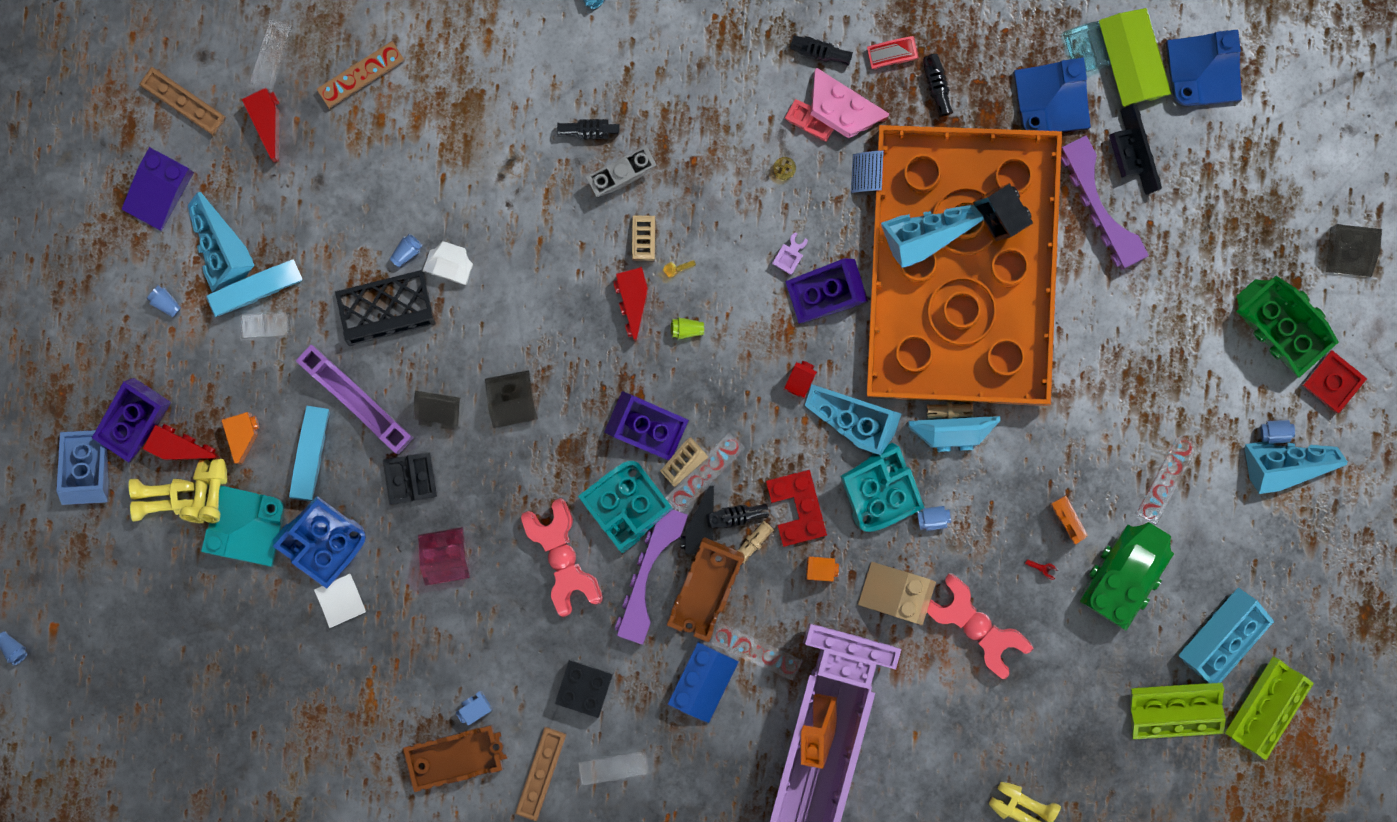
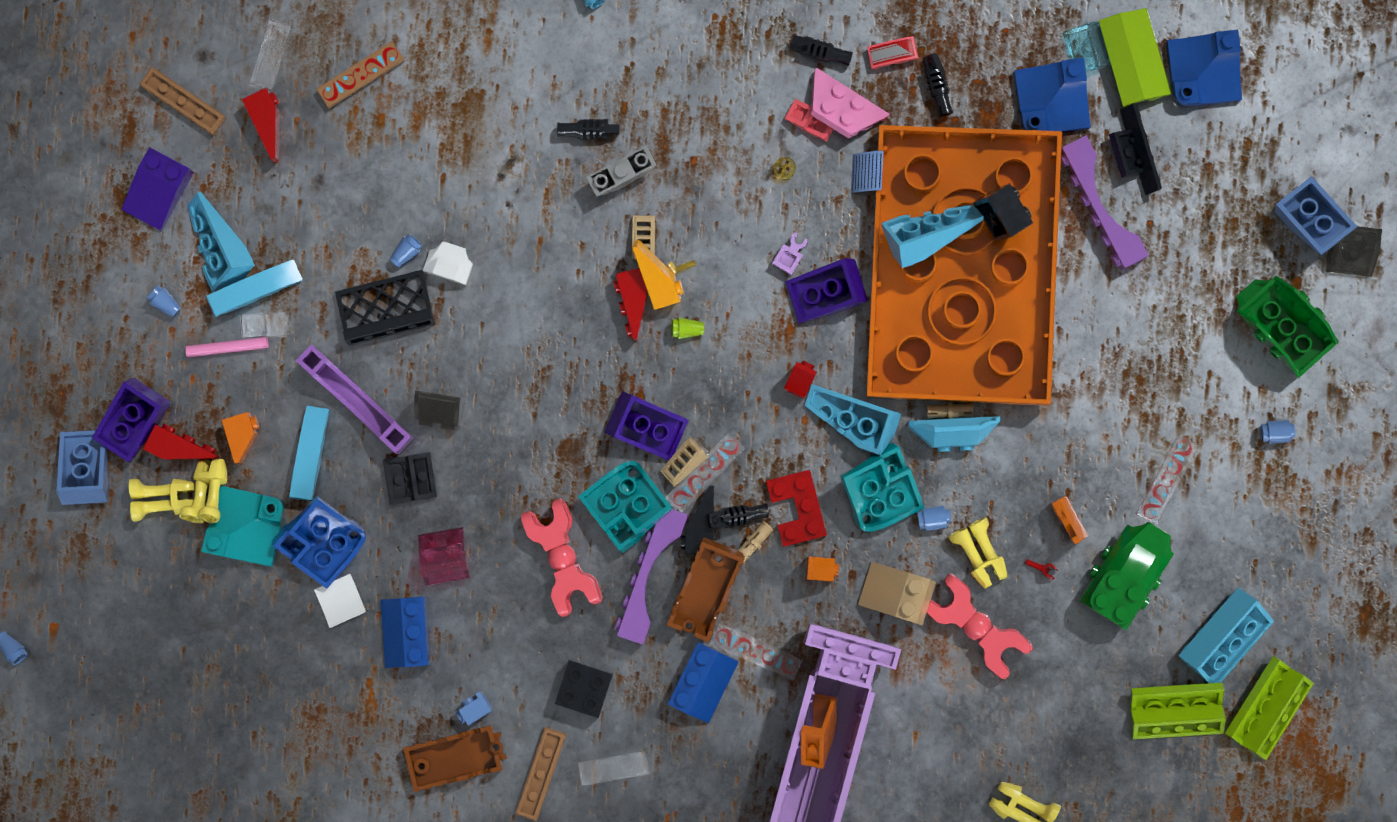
(227, 346): none -> bright pink piece
(405, 632): none -> blue slope
(510, 399): clear smoke slope -> none
(658, 278): none -> light orange slope
(963, 538): none -> light yellow piece
(1281, 467): medium azure wedge -> none
(1314, 216): none -> medium blue slope
(1334, 381): red plate -> none

